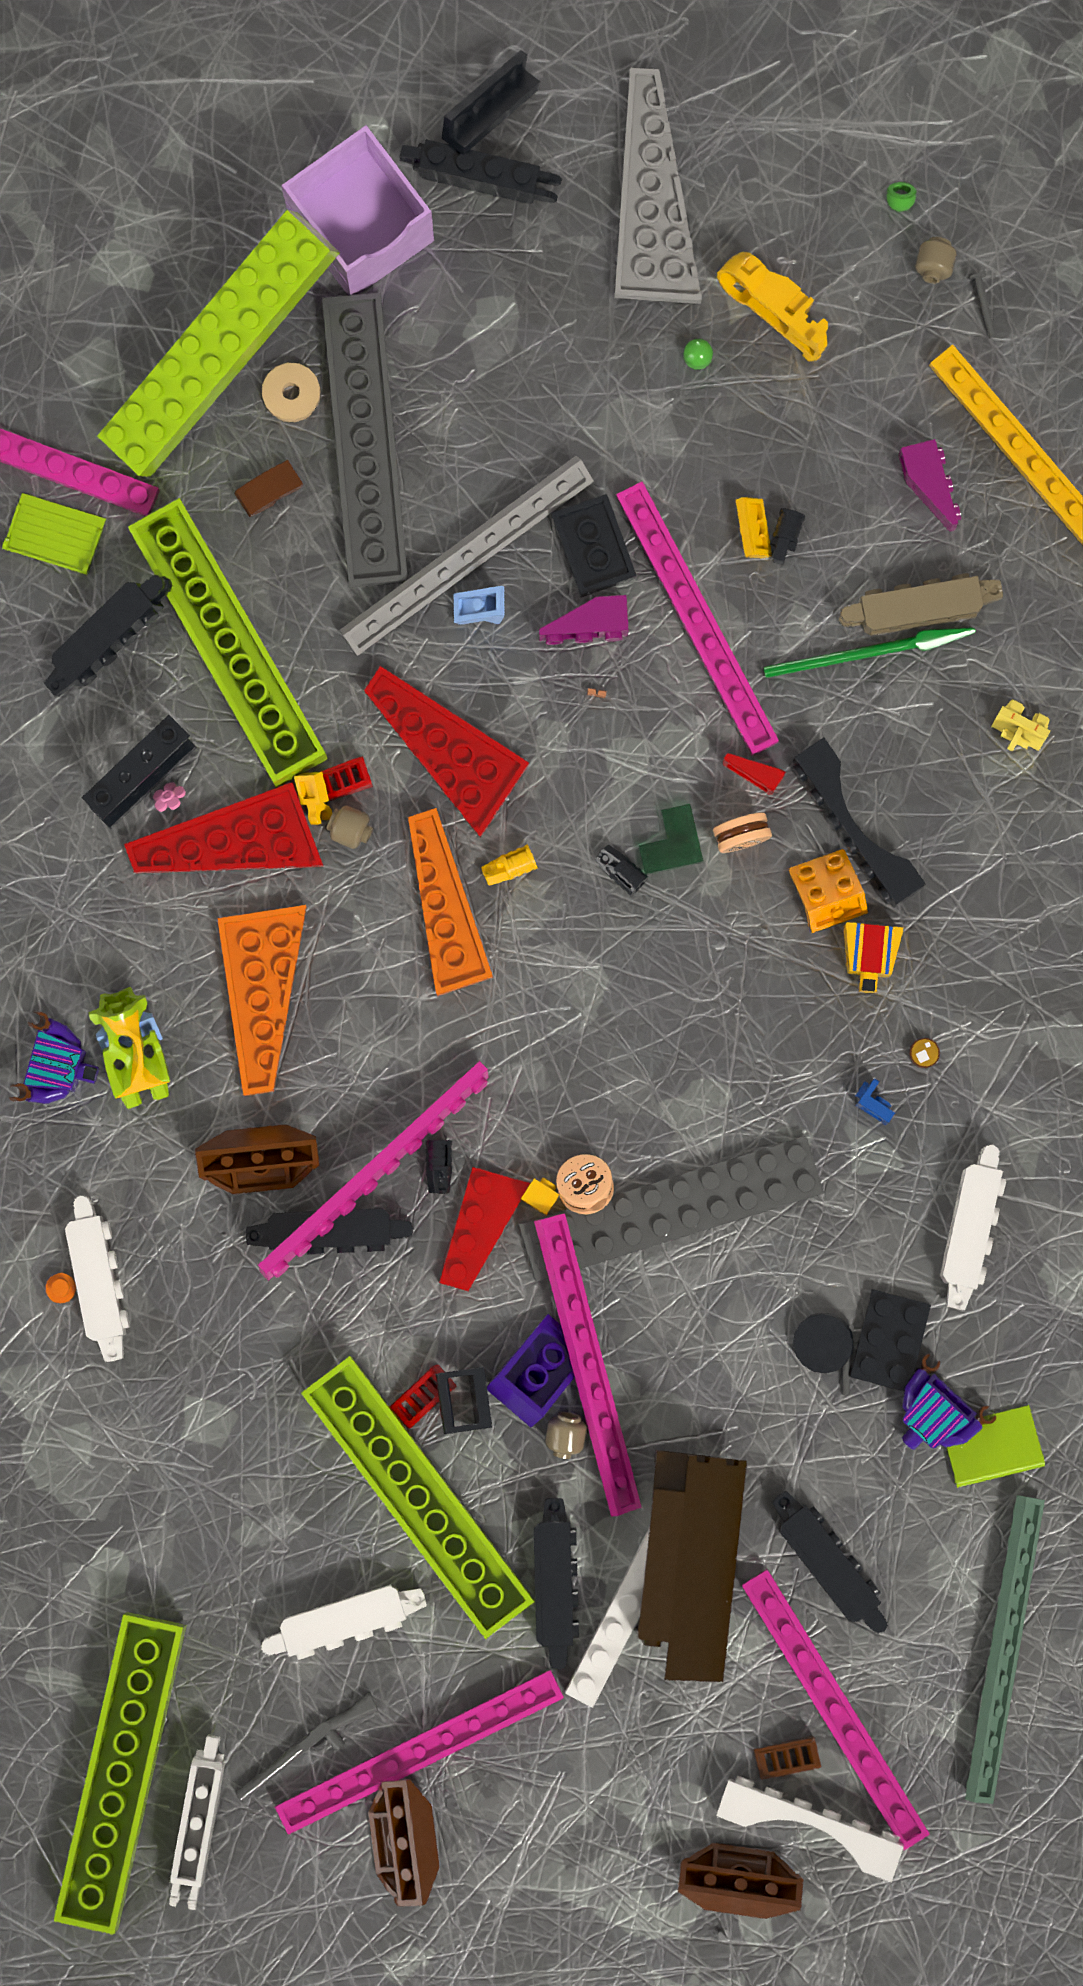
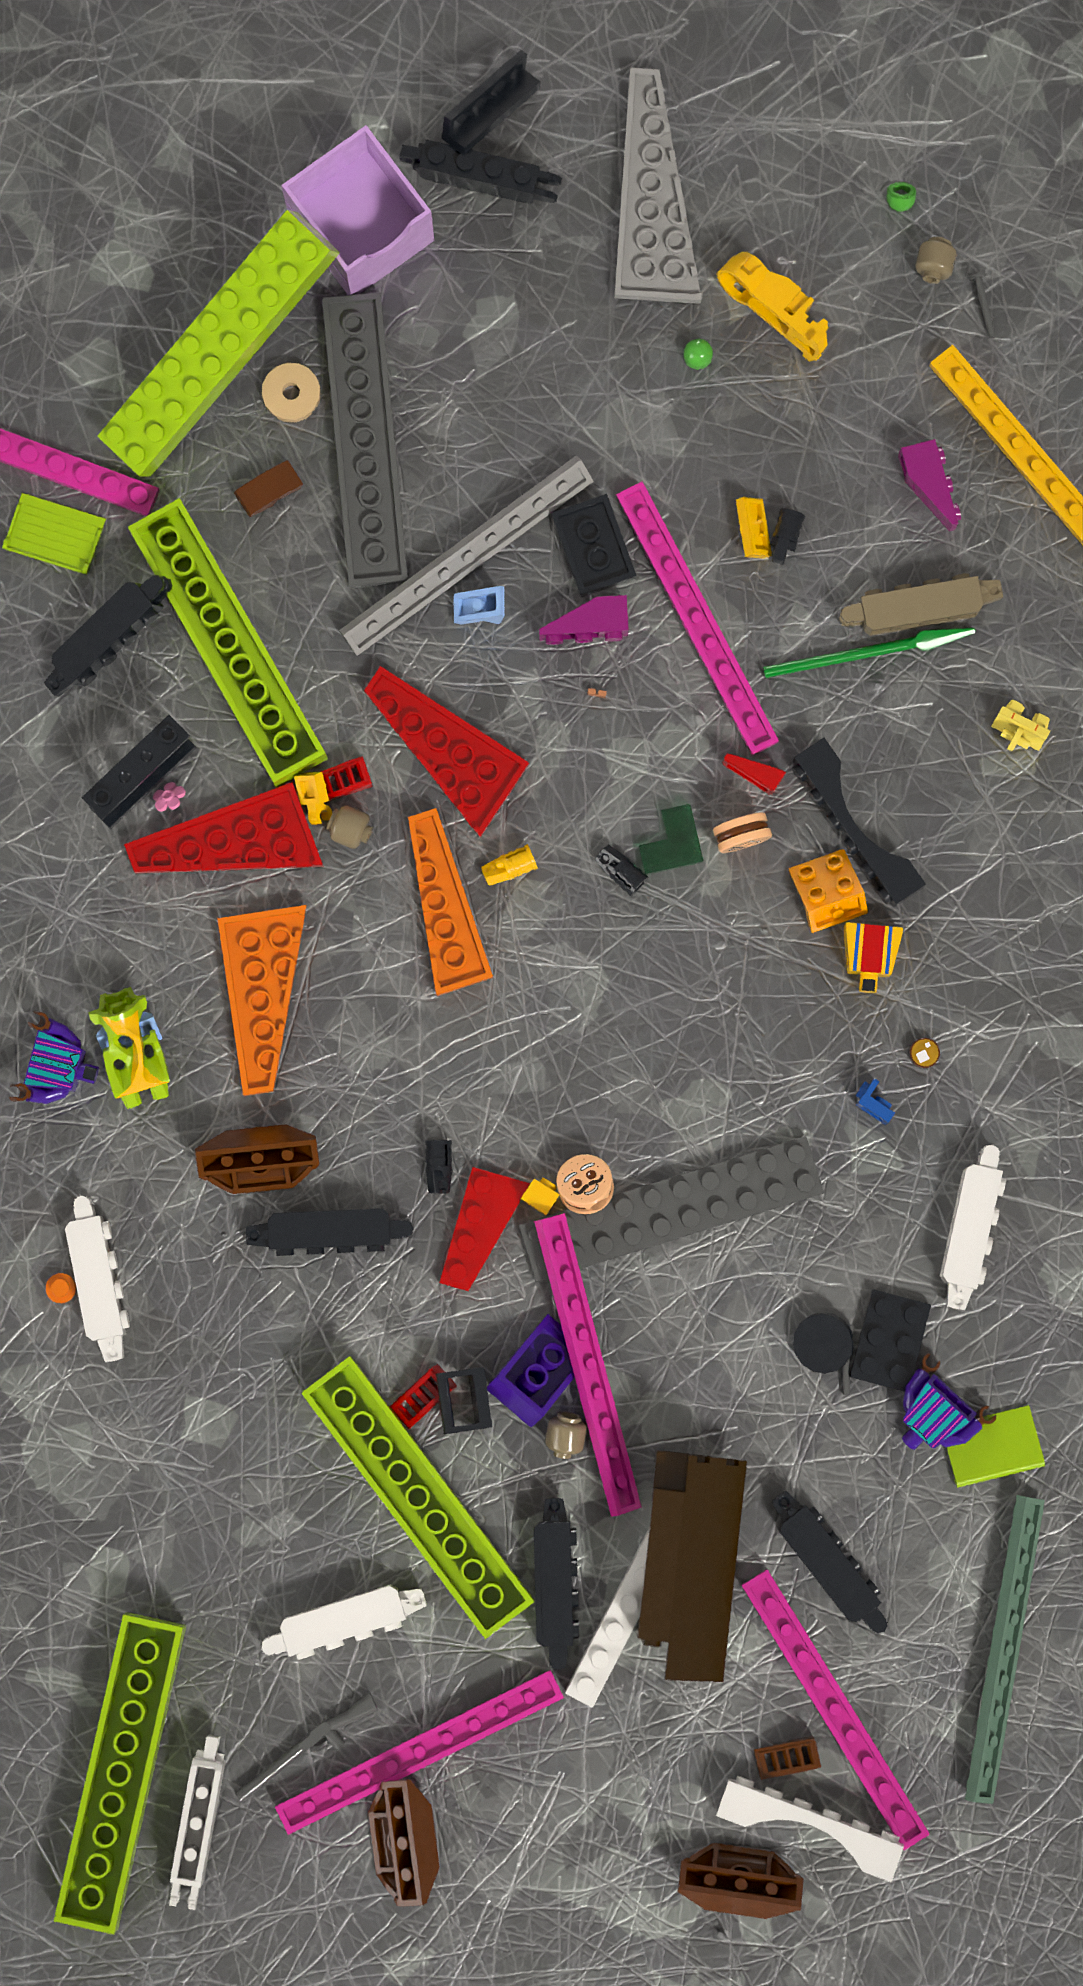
(366, 1180): dark pink plate -> none

